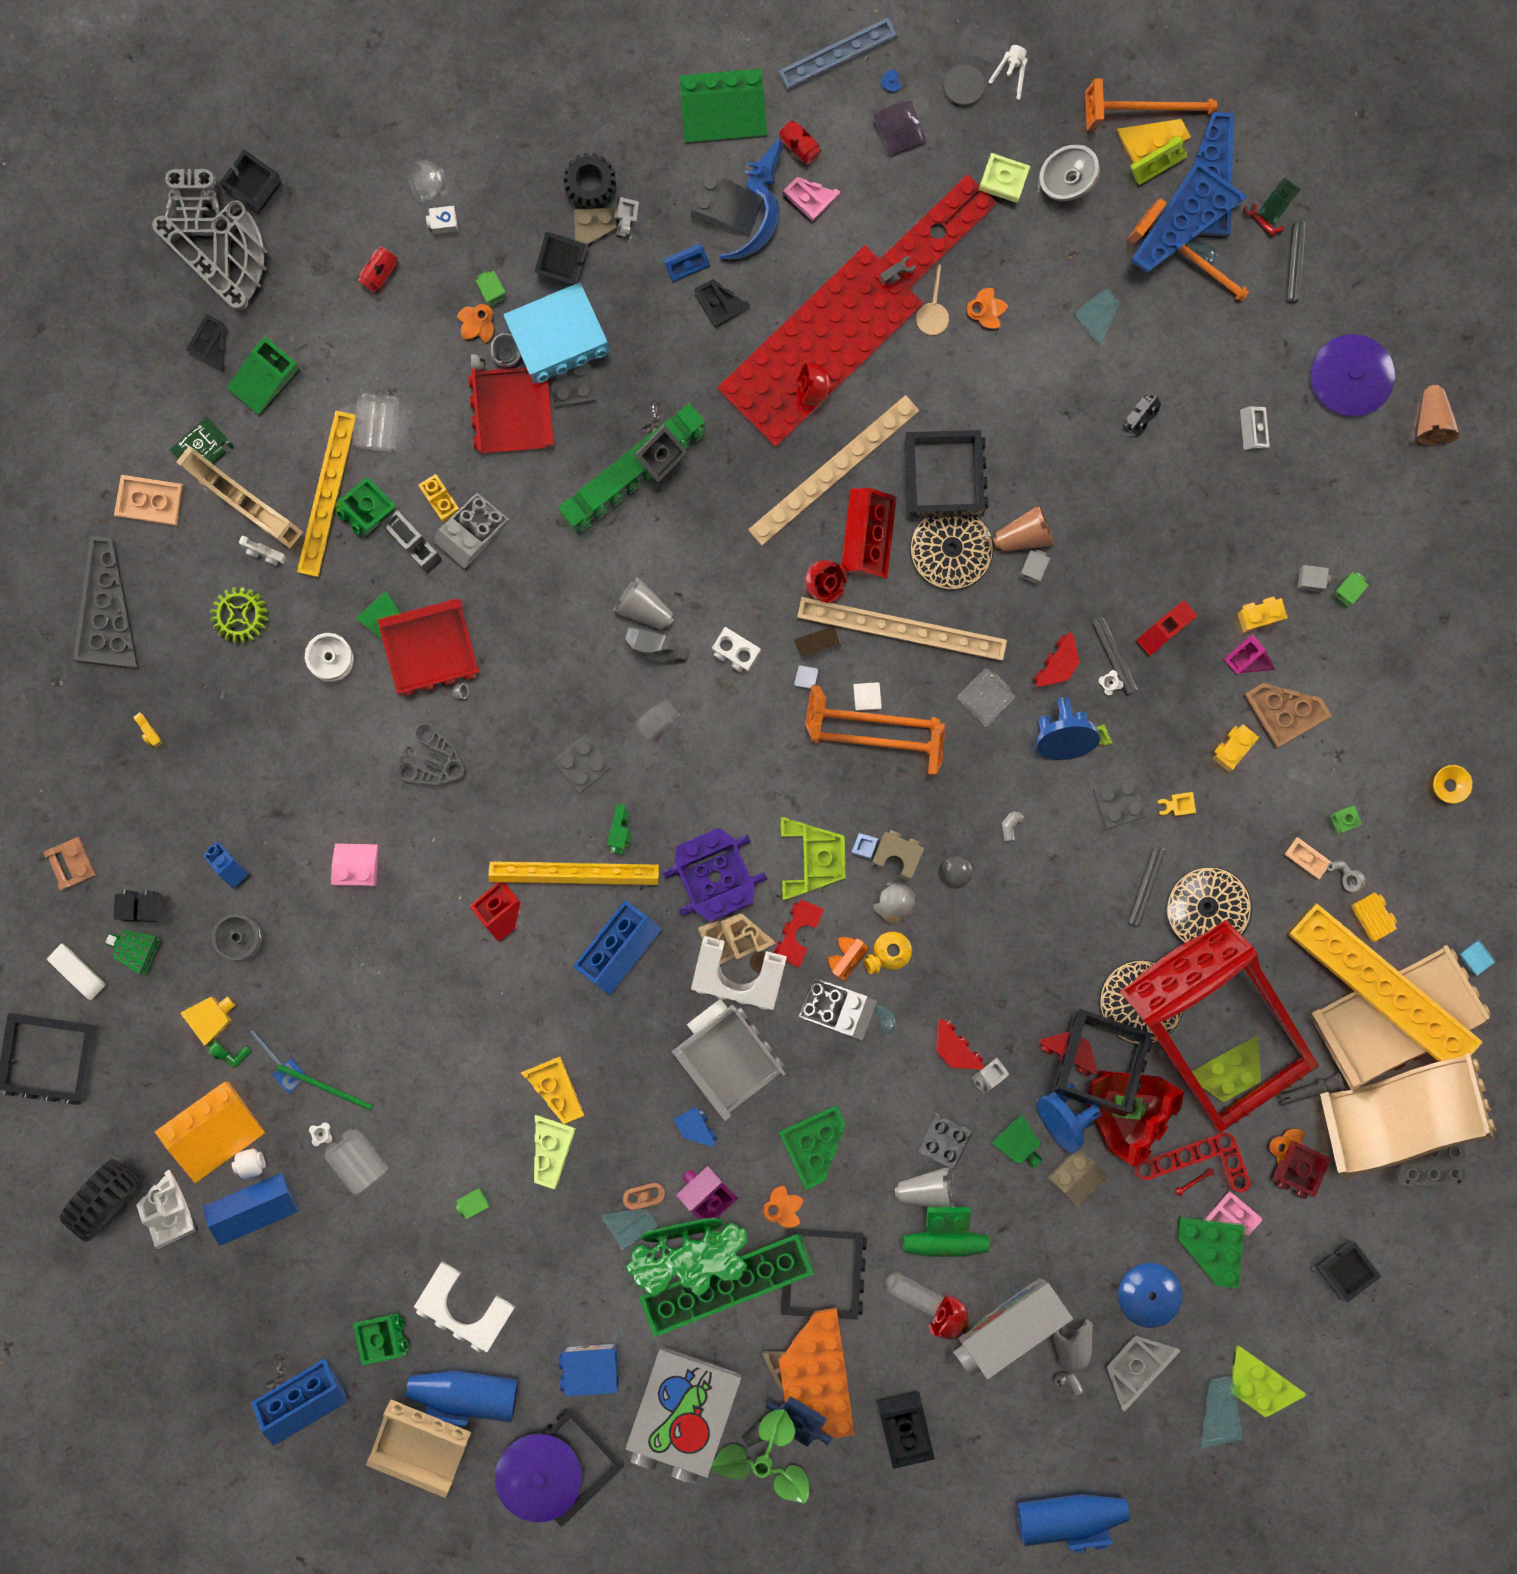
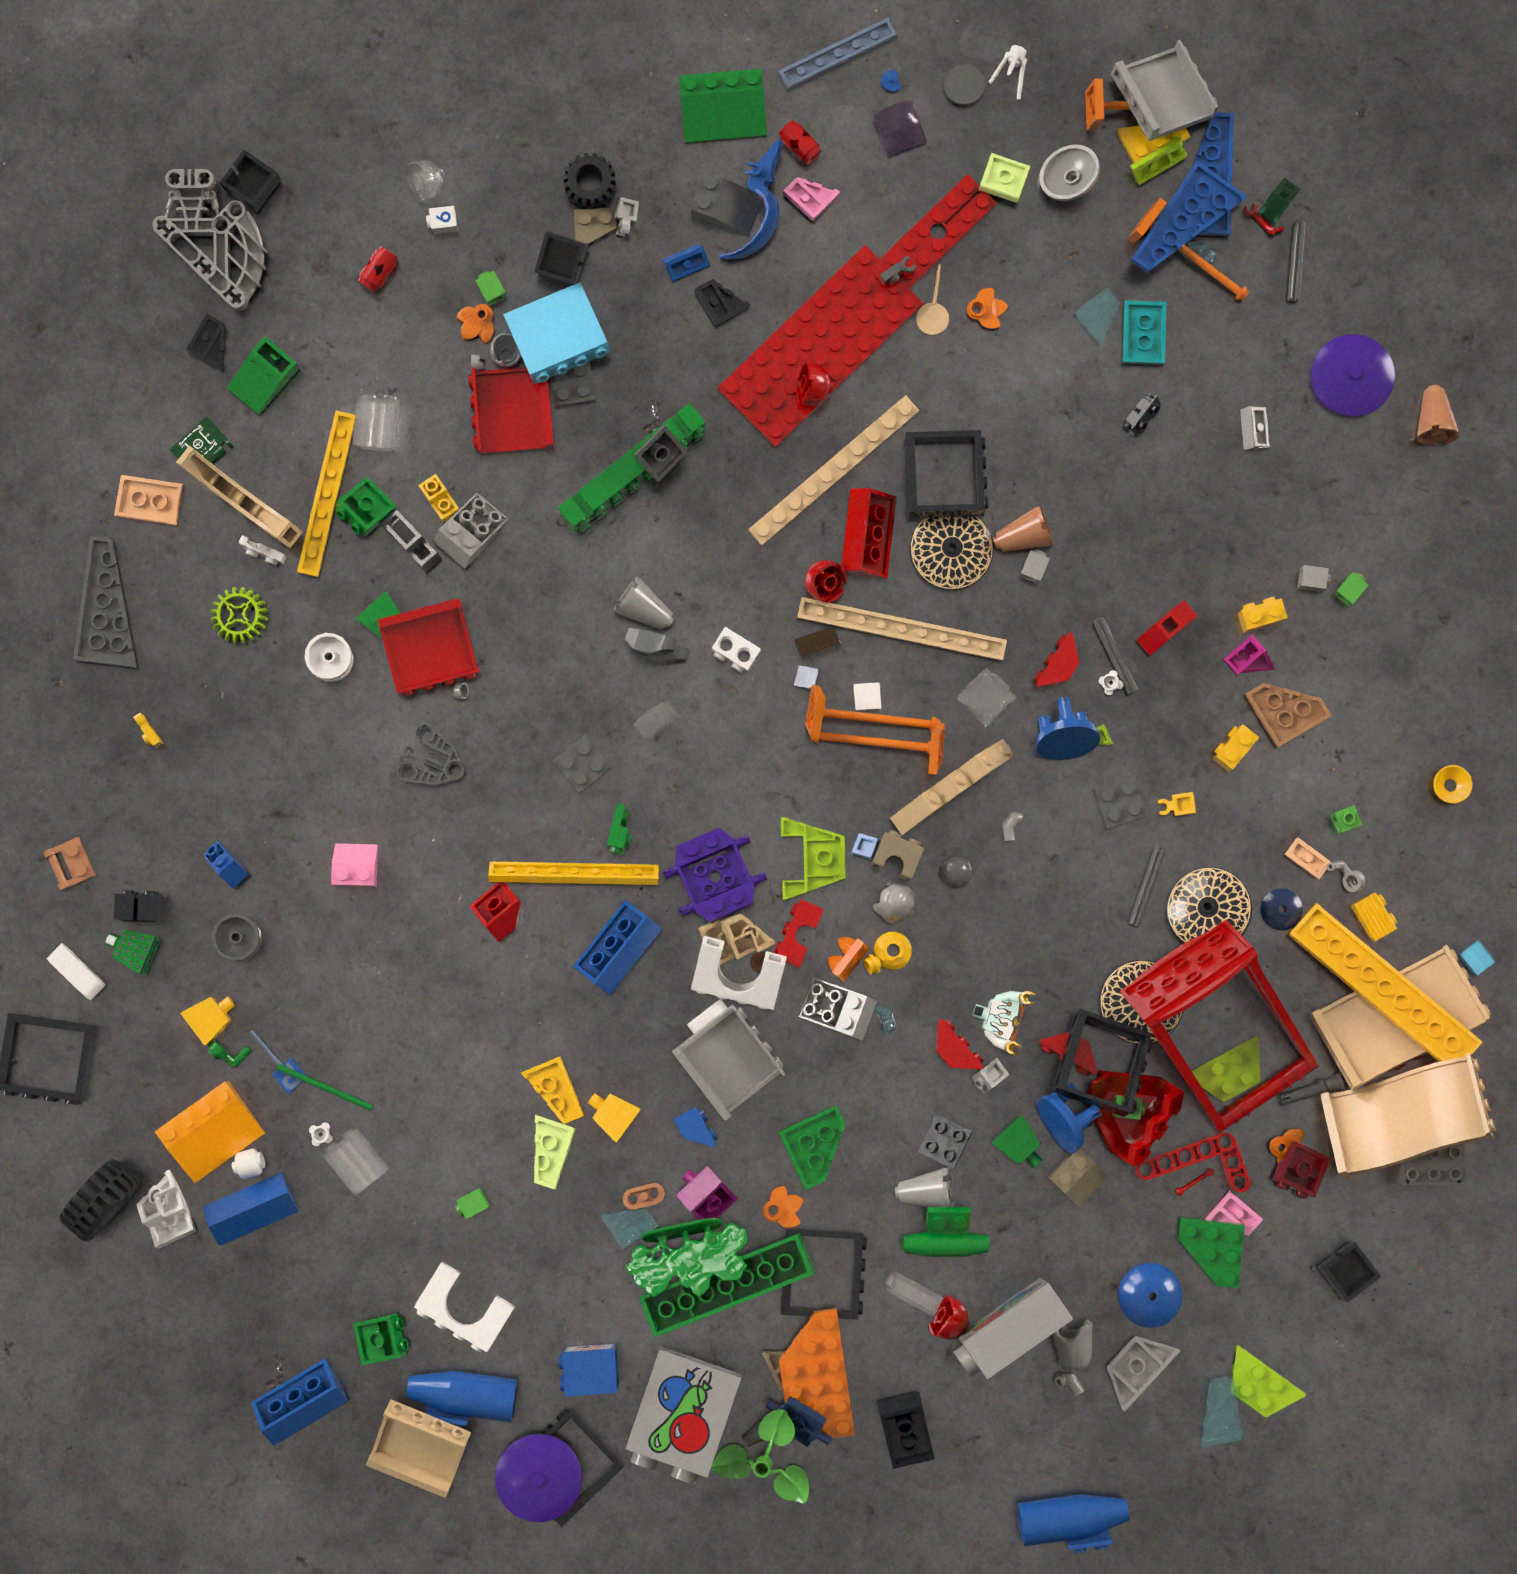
(613, 1114): none -> yellow torso
(952, 786): none -> tan arch
(1003, 1018): none -> torso
(1144, 332): none -> teal plate
(1165, 92): none -> light grey panel
(1271, 913): none -> dark blue dish

